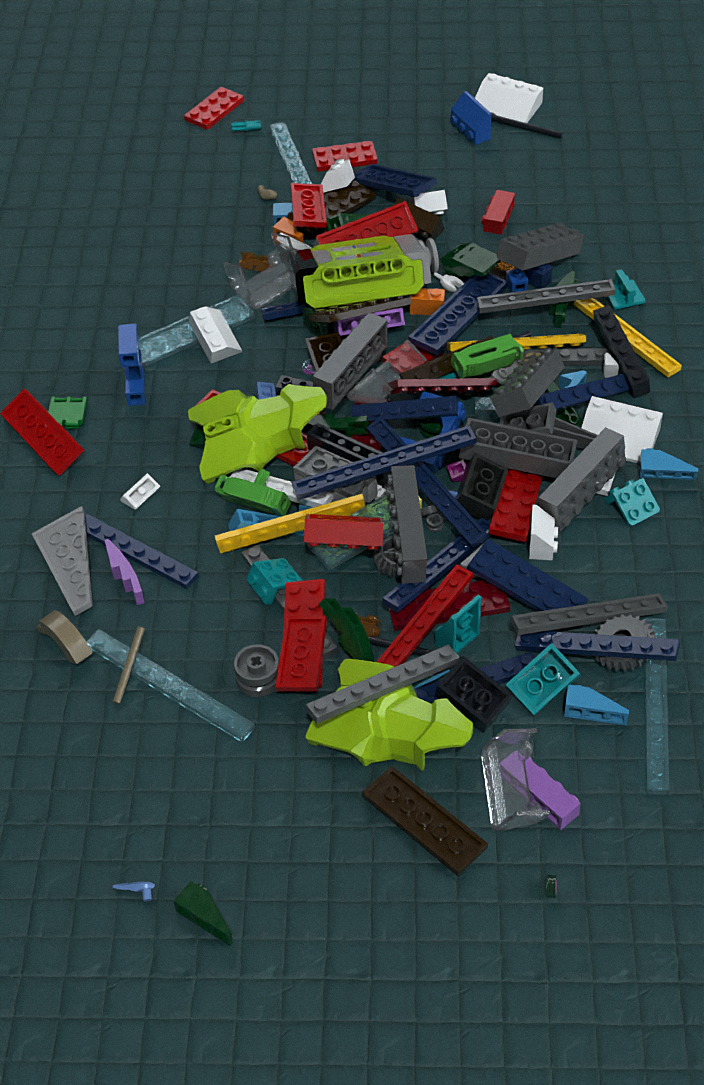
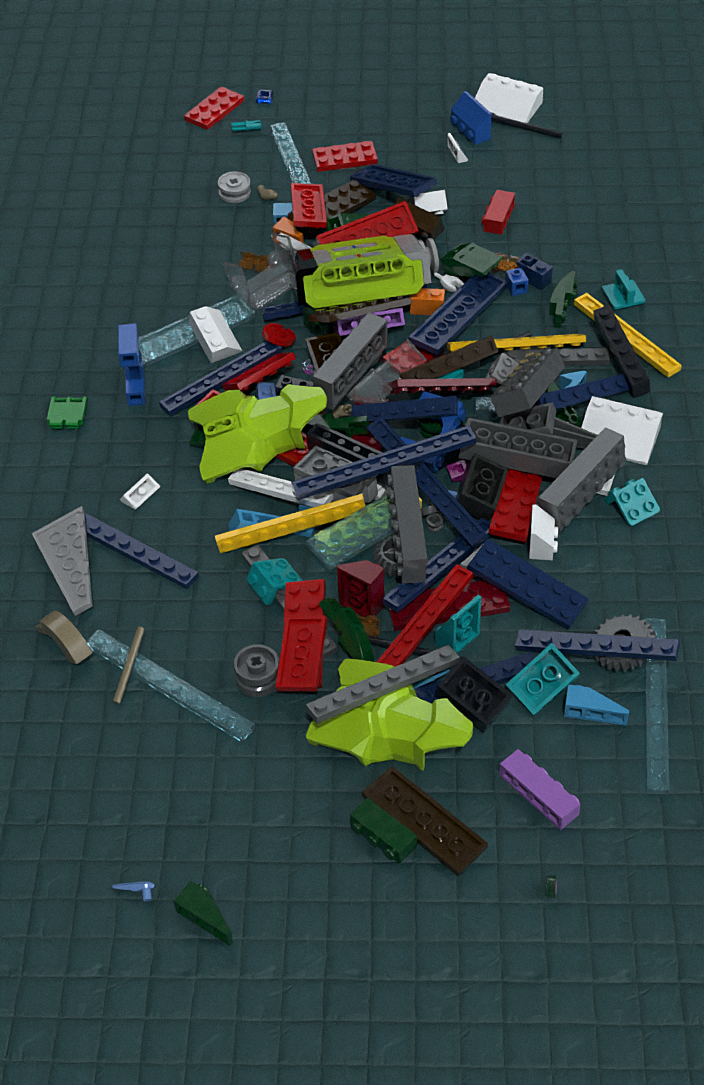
(42, 431): red plate -> none
(122, 569): medium lavender slope -> none
(215, 379): none -> dark blue plate
(234, 187): none -> light grey wheel
(254, 494): bright green piece -> none
(257, 373): none -> red plate
(264, 96): none -> clear blue tile
(278, 335): none -> red tile
(338, 176): white slope -> none
(342, 411): none -> dark tan arm
(343, 530): red slope -> none
(361, 587): none -> dark red slope
(383, 831): none -> dark green brick
(455, 149): none -> white slope
(486, 356): bright green piece -> none
(508, 782): clear windscreen -> none
(540, 246): dark grey brick -> none
(546, 296): dark grey plate -> none
(587, 613): dark grey plate -> none
(610, 366): white slope -> none
(664, 466): dark azure slope -> none

